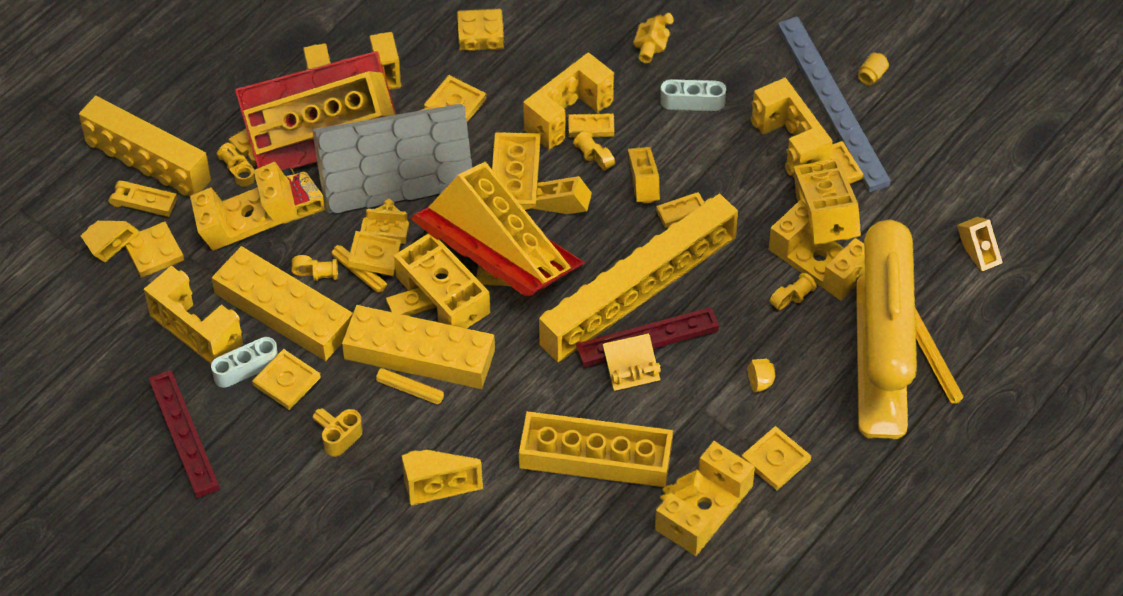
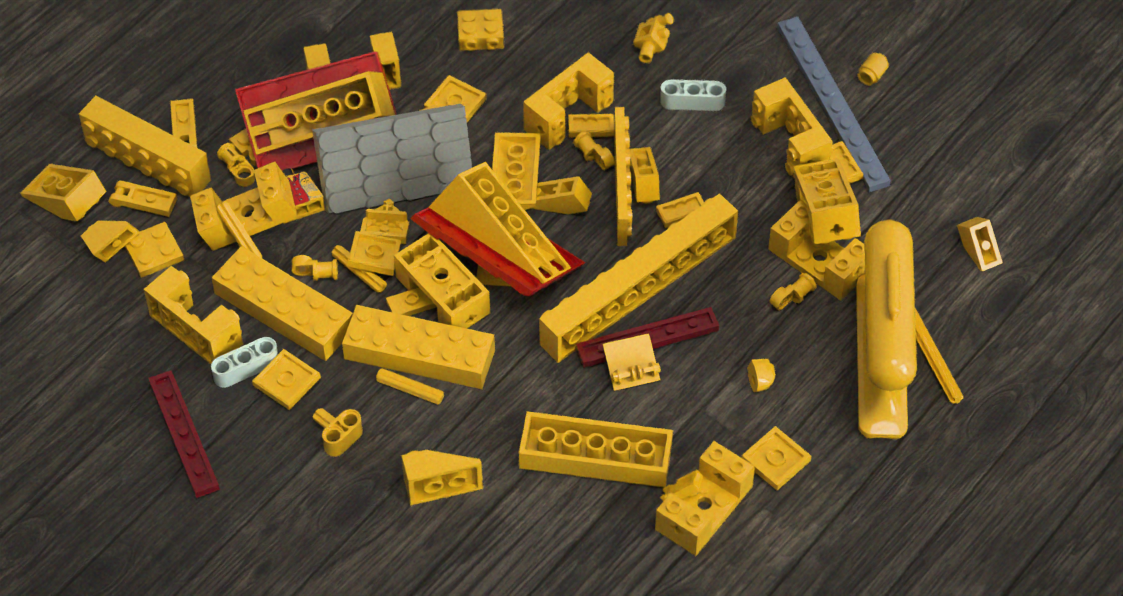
(65, 191): none -> yellow slope
(184, 120): none -> yellow plate
(236, 228): none -> yellow axle
(623, 177): none -> yellow plate

